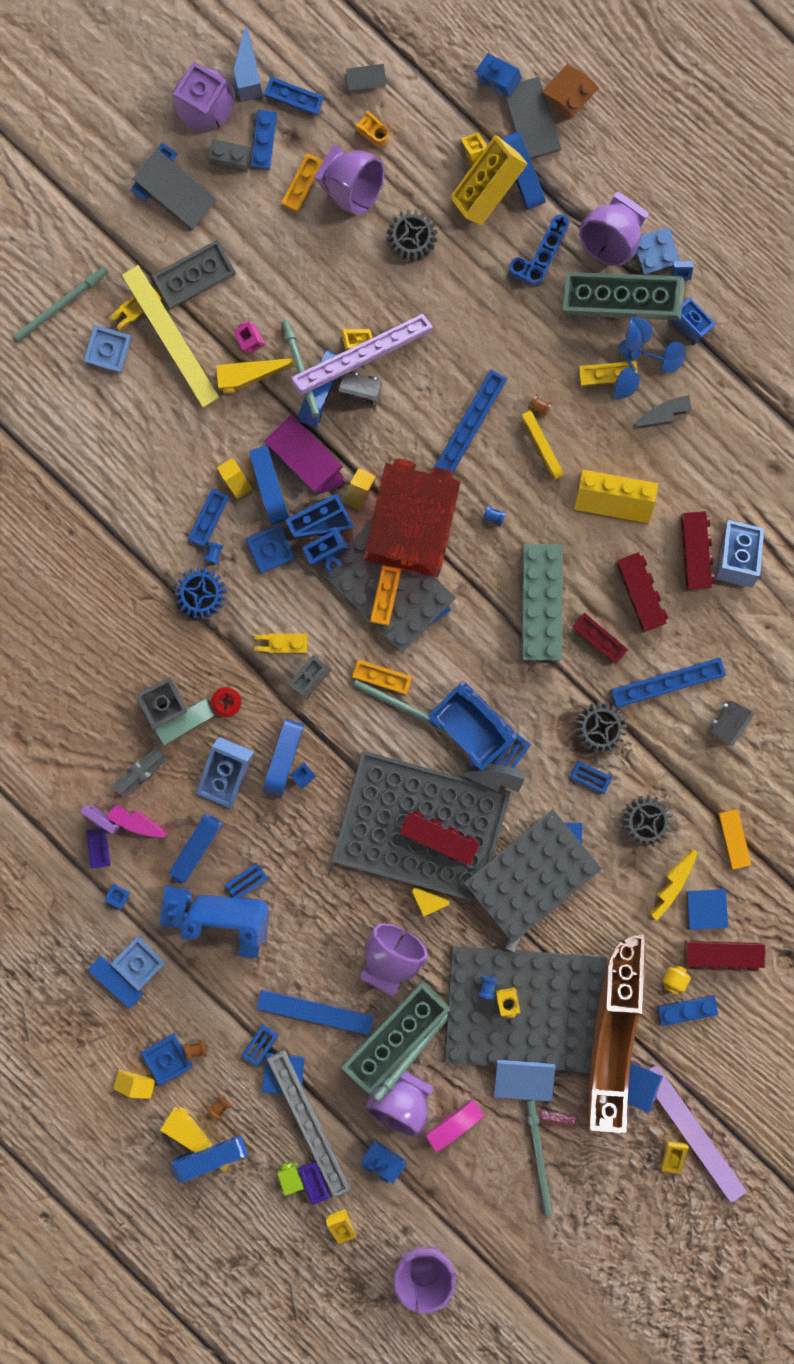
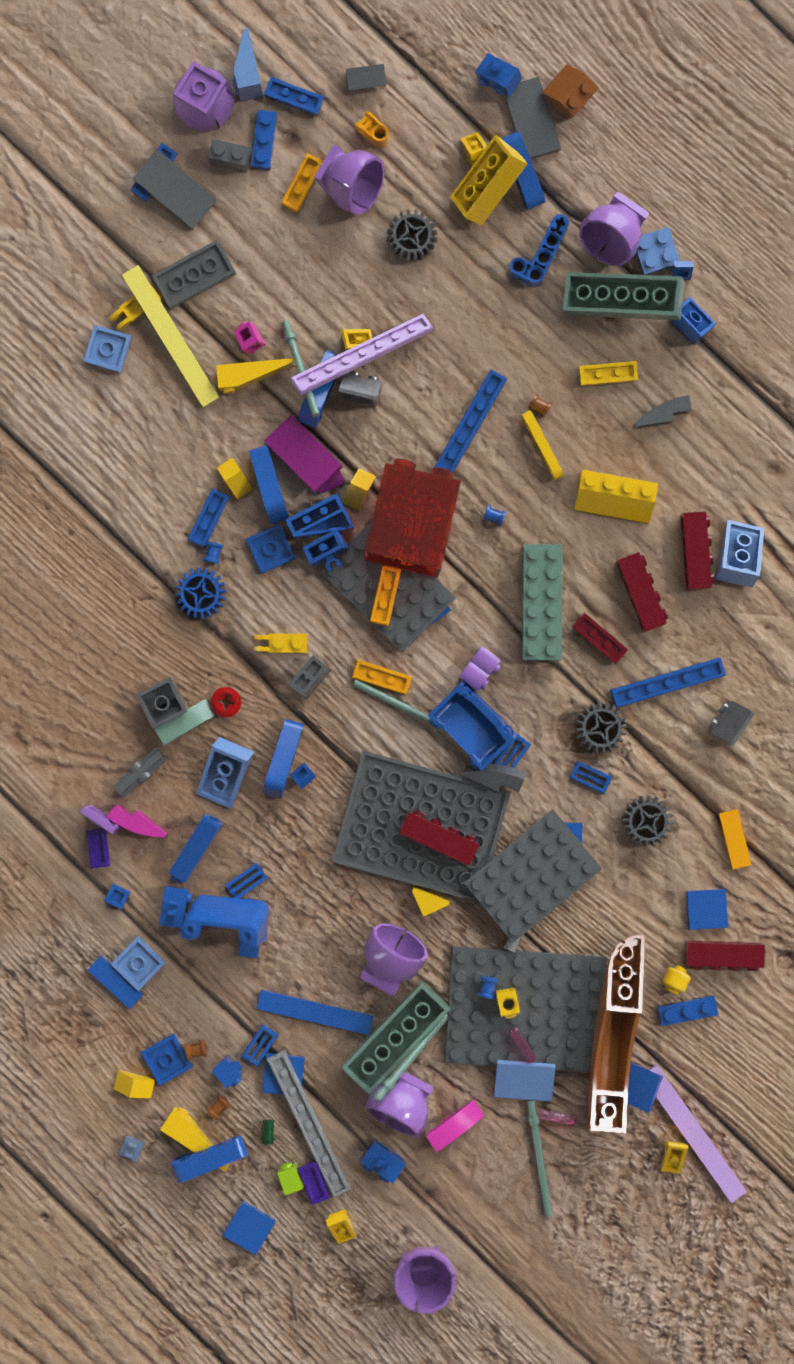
(91, 280): sand green bar -> none
(131, 1148): none -> sand blue tile
(228, 1072): none -> blue brick
(249, 1227): none -> blue tile
(267, 1132): none -> dark green pin
(480, 668): none -> medium lavender brick
(522, 1045): none -> clear pink axle
(639, 333): blue plant -> none
(677, 877): yellow slope -> none

